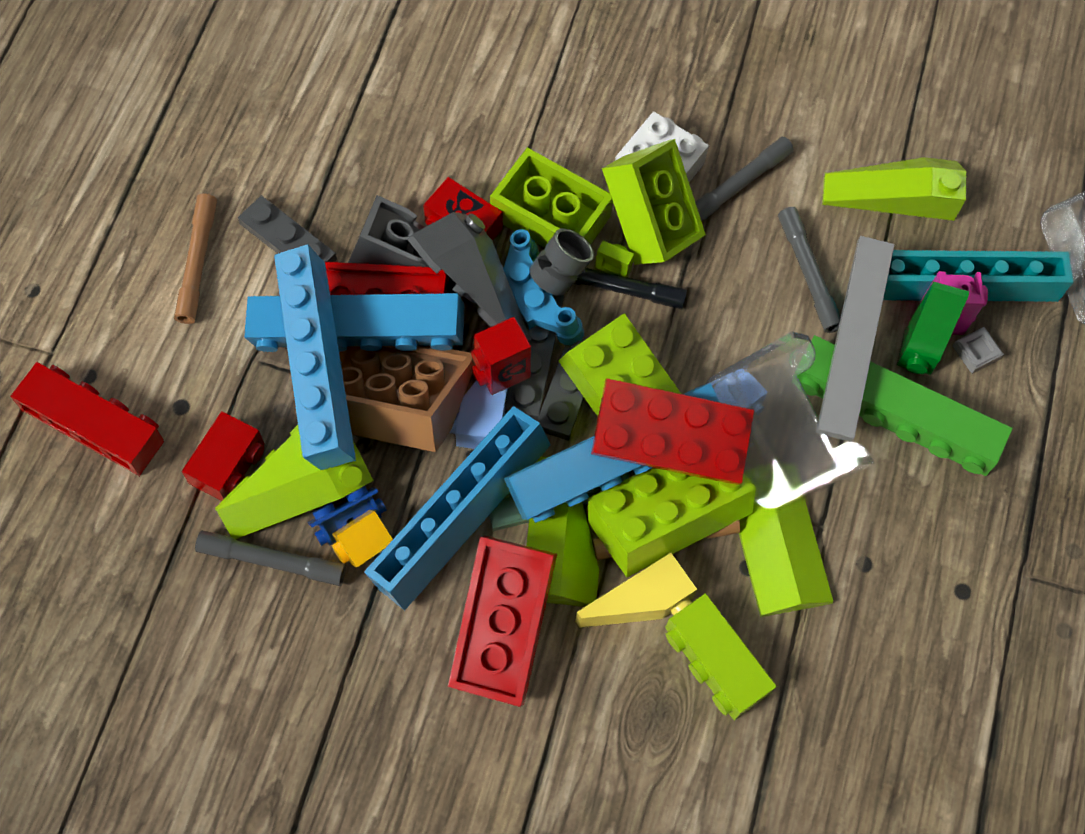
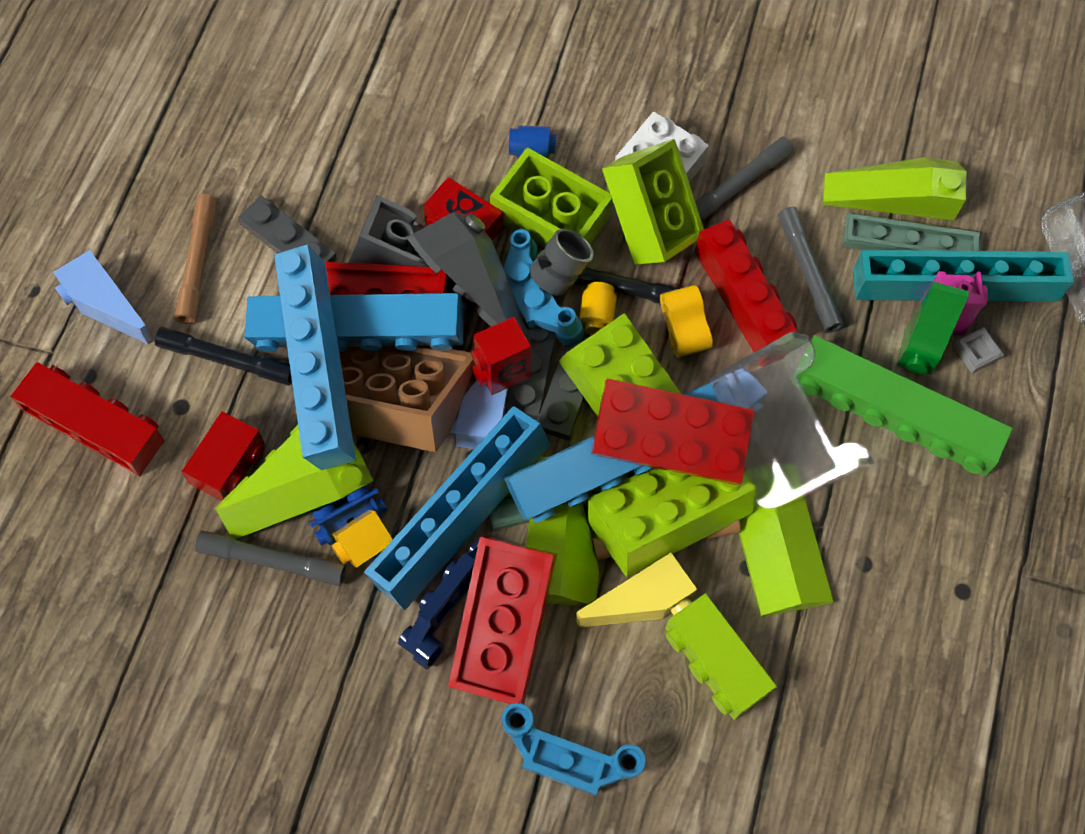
(98, 297): none -> light blue slope
(188, 345): none -> black piece
(435, 608): none -> dark blue plate
(534, 137): none -> blue brick
(566, 760): none -> dark azure plate
(597, 306): none -> yellow brick
(614, 259): lime plate -> none
(686, 321): none -> yellow axle
(742, 285): none -> red brick
(855, 339): light grey tile -> none
(880, 233): none -> sand green tile

